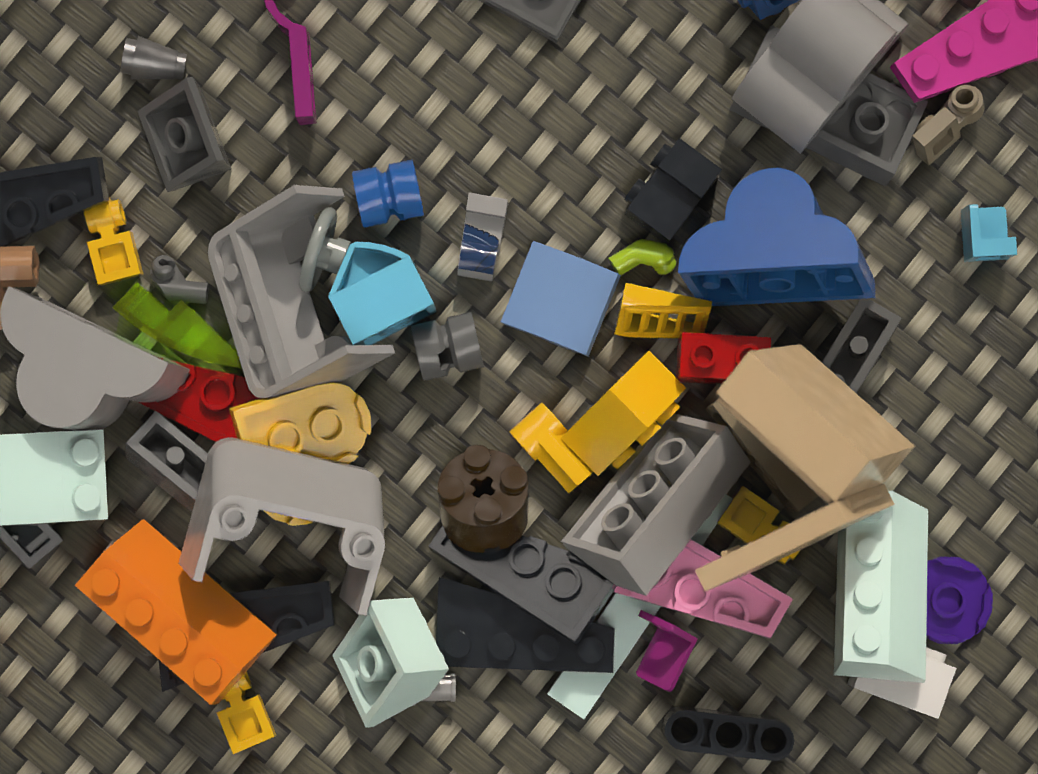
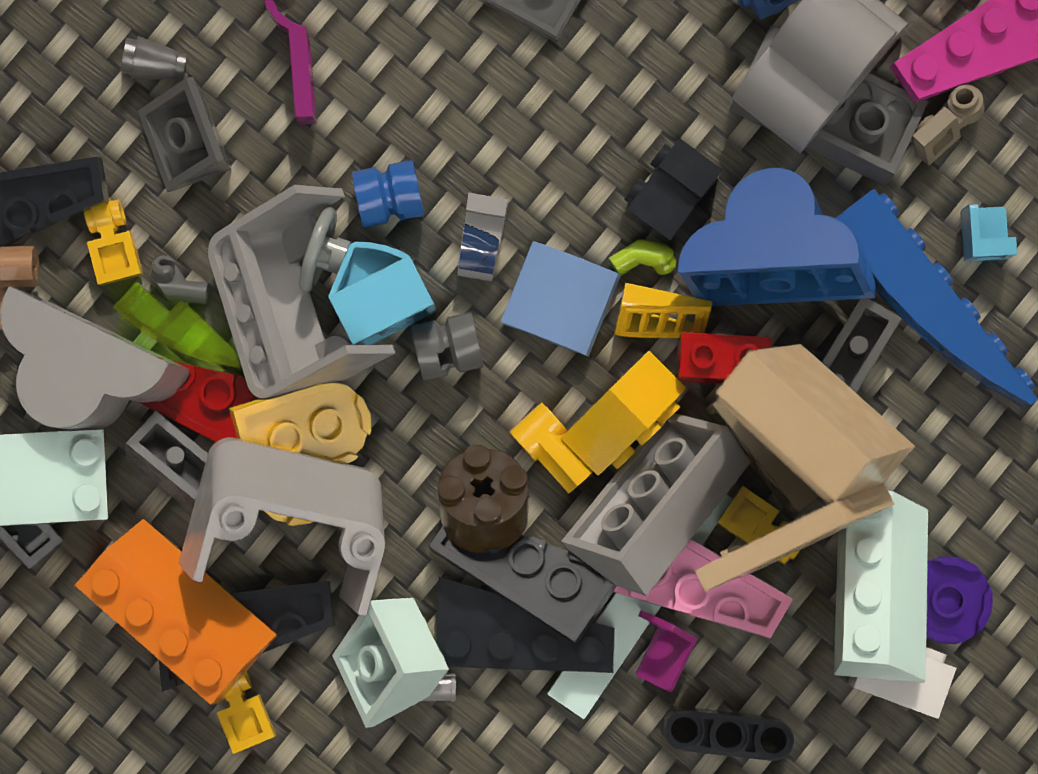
(927, 302): none -> blue slope

